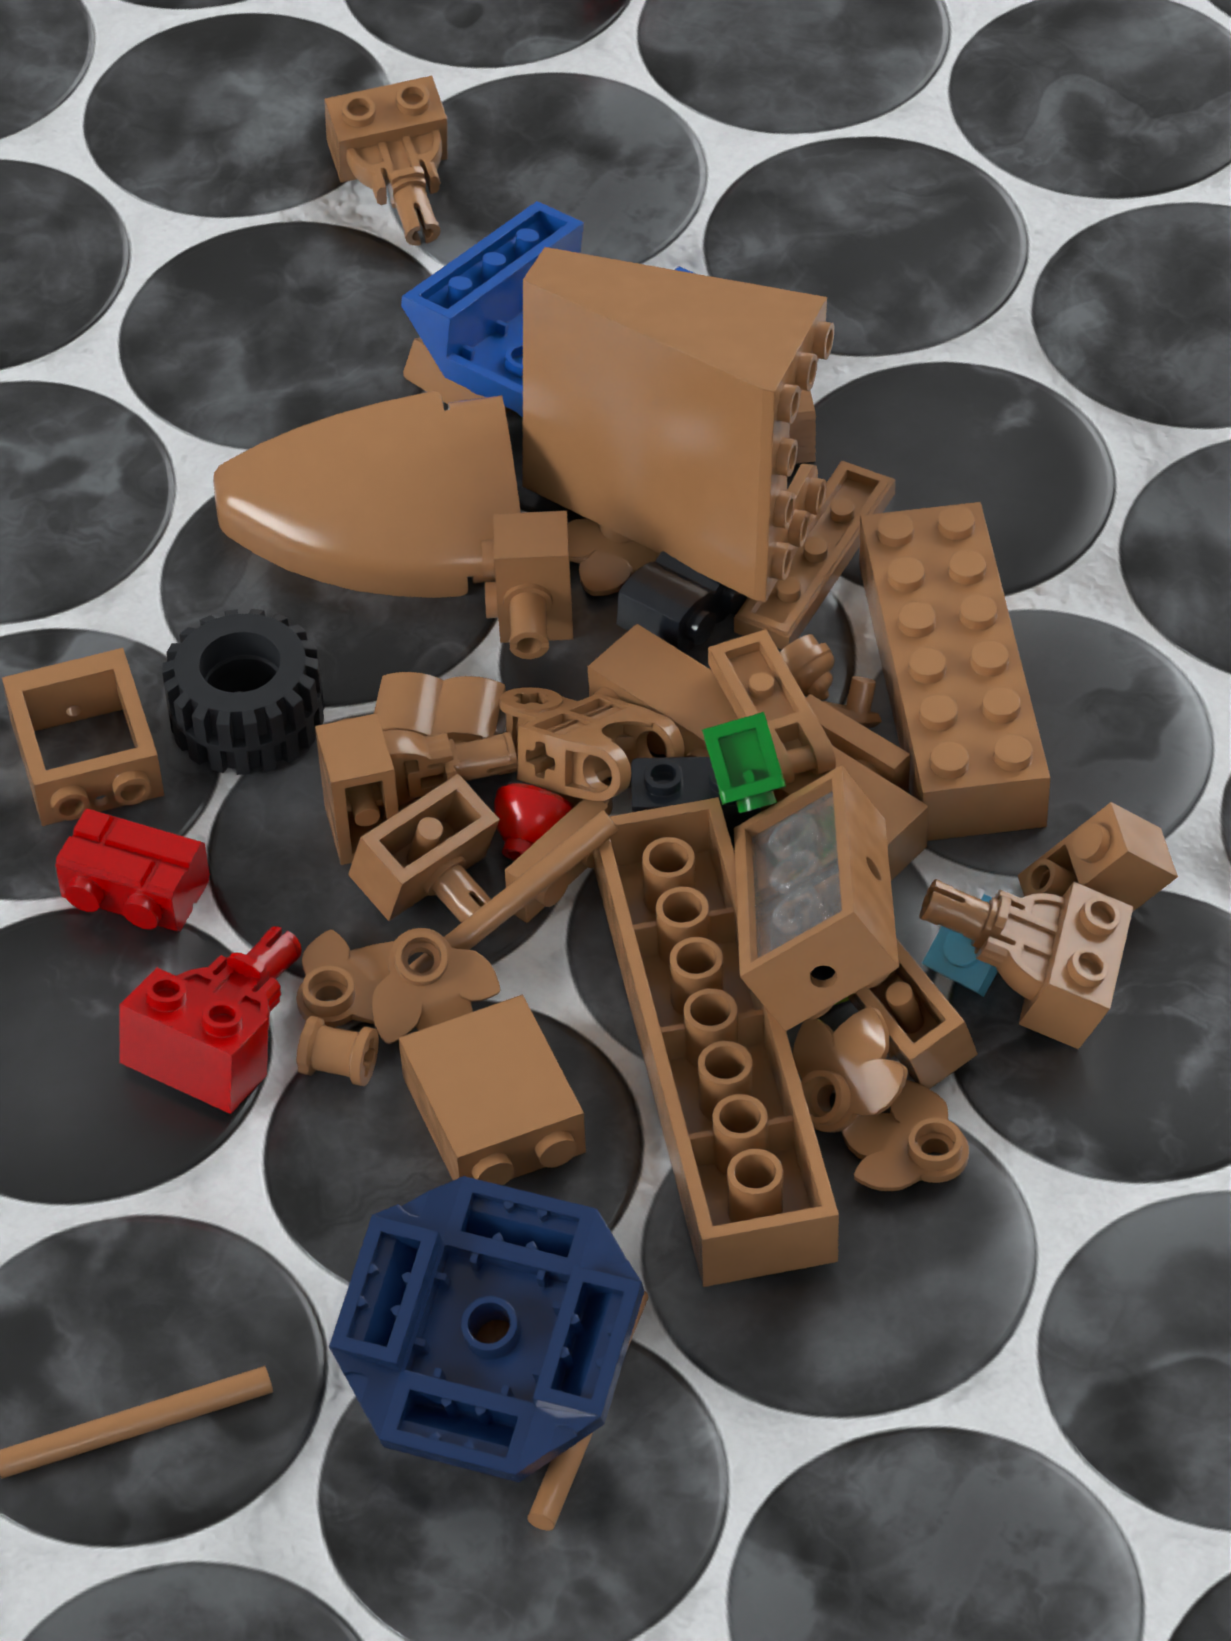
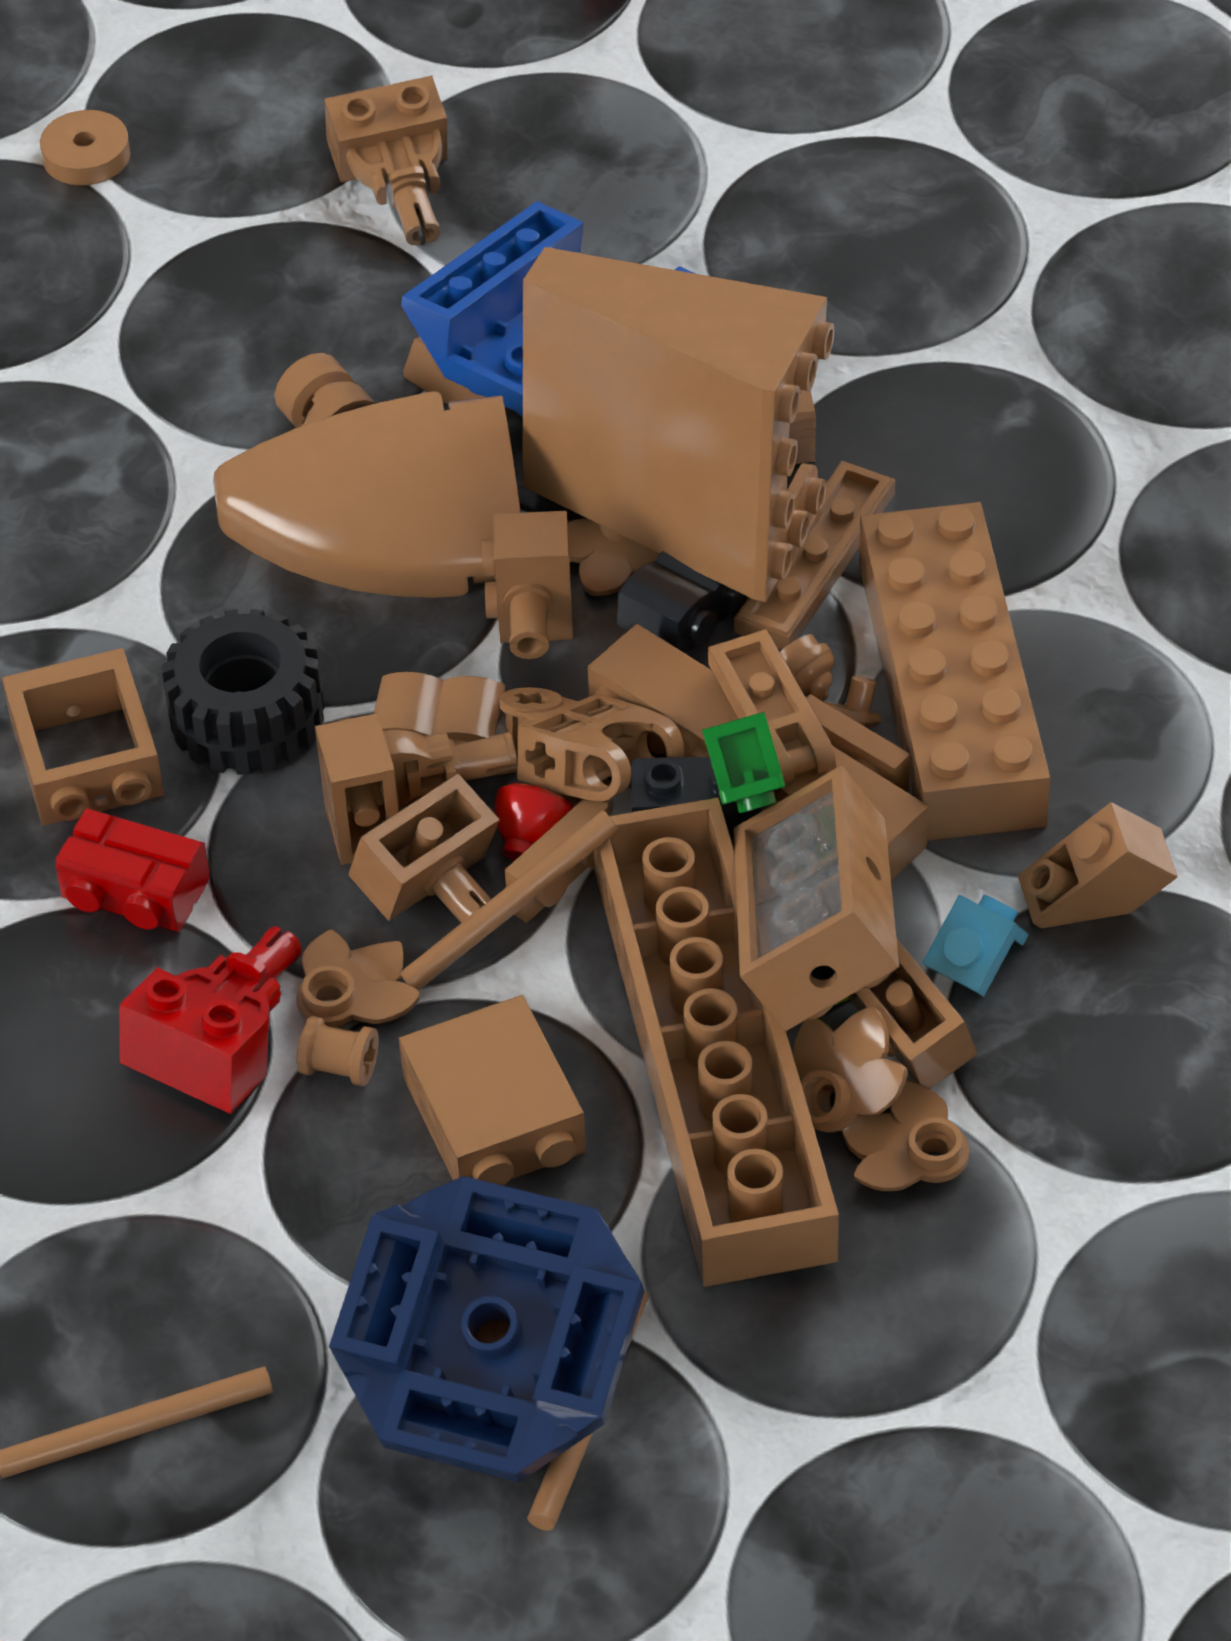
(85, 147): none -> medium nougat piece
(317, 389): none -> medium nougat wheel
(425, 999): medium nougat plate -> none
(1046, 948): medium nougat brick -> none

